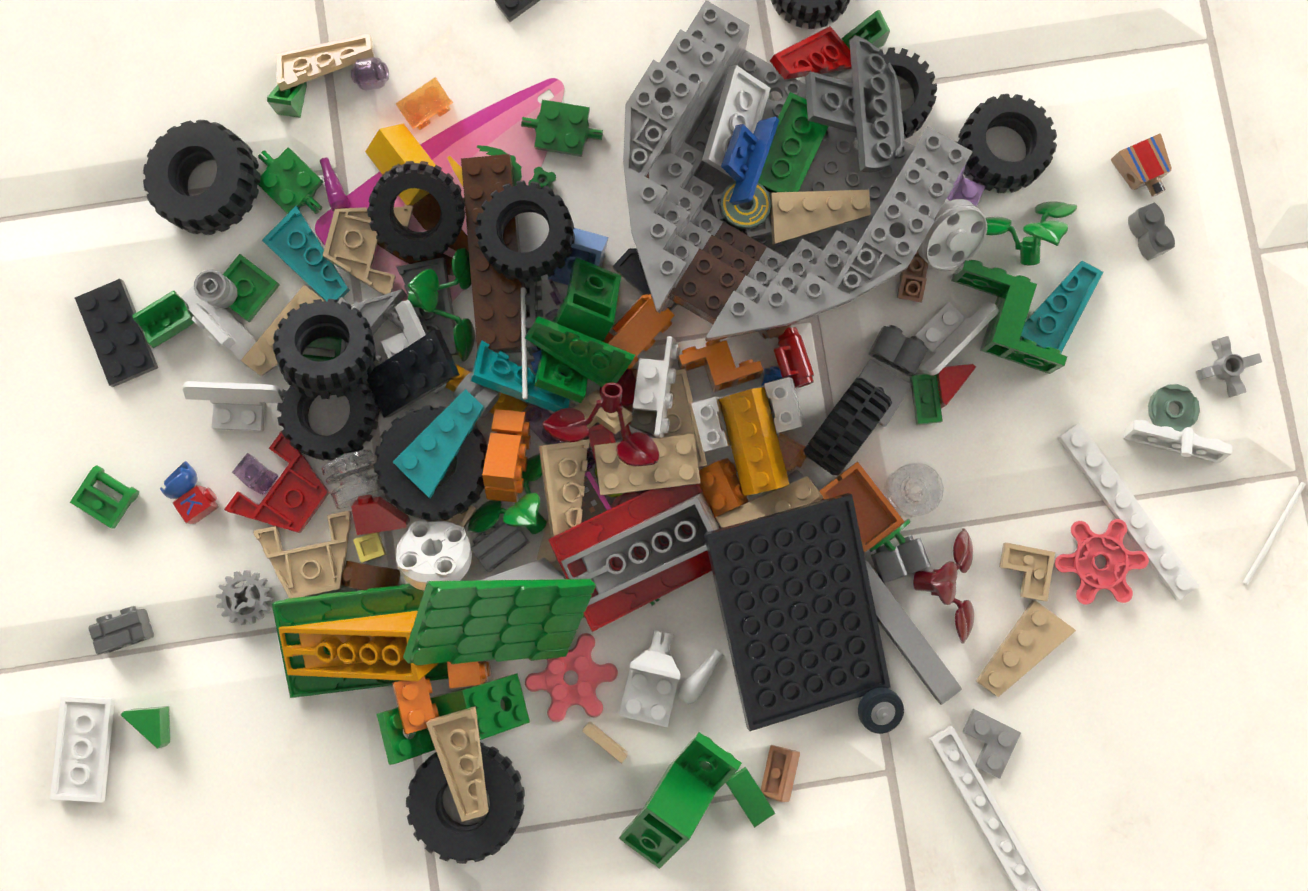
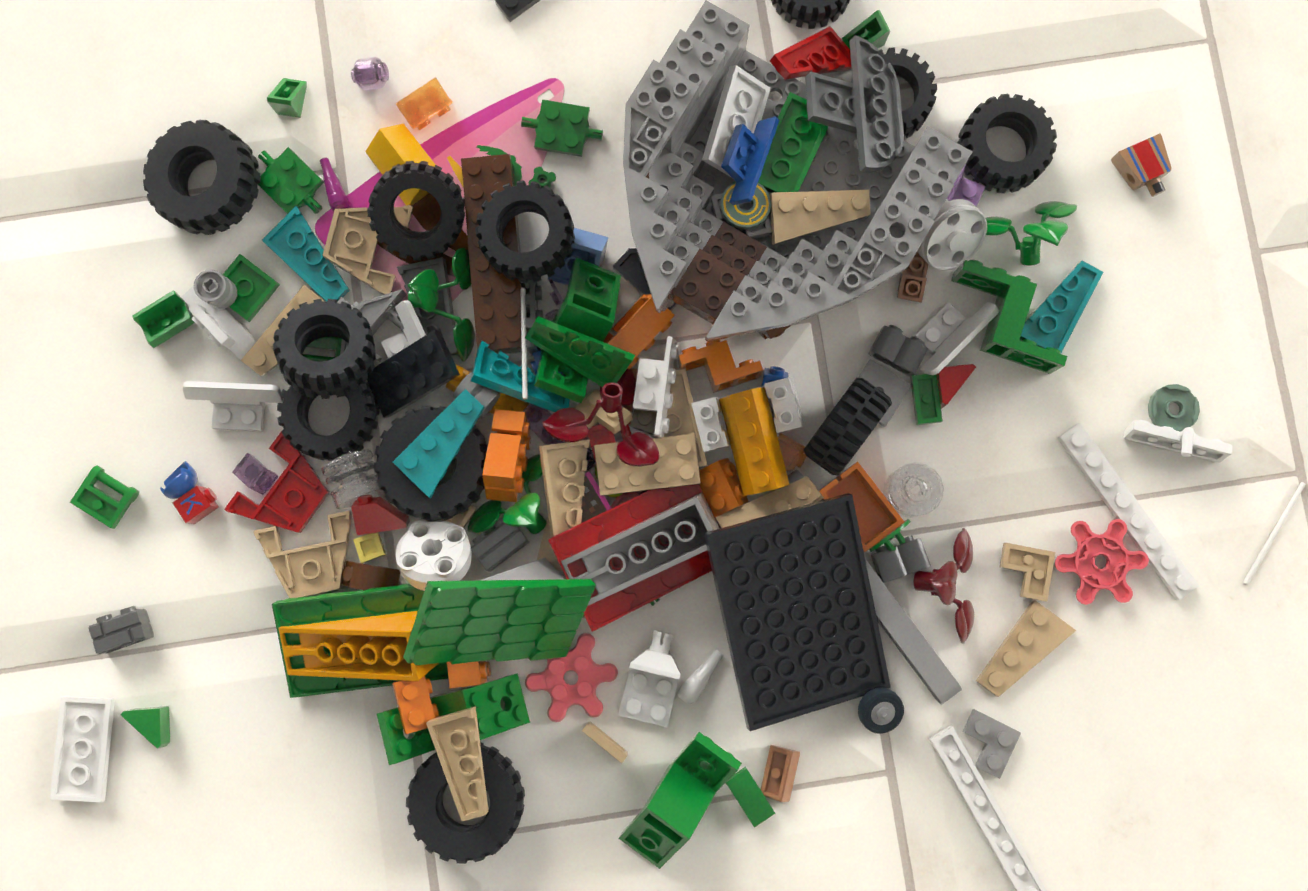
(115, 334): black plate -> none
(238, 605): light grey gear -> none
(315, 61): tan wing -> none
(793, 358): red piece -> none
(1150, 229): dark grey brick -> none
(1222, 347): light grey pin -> none

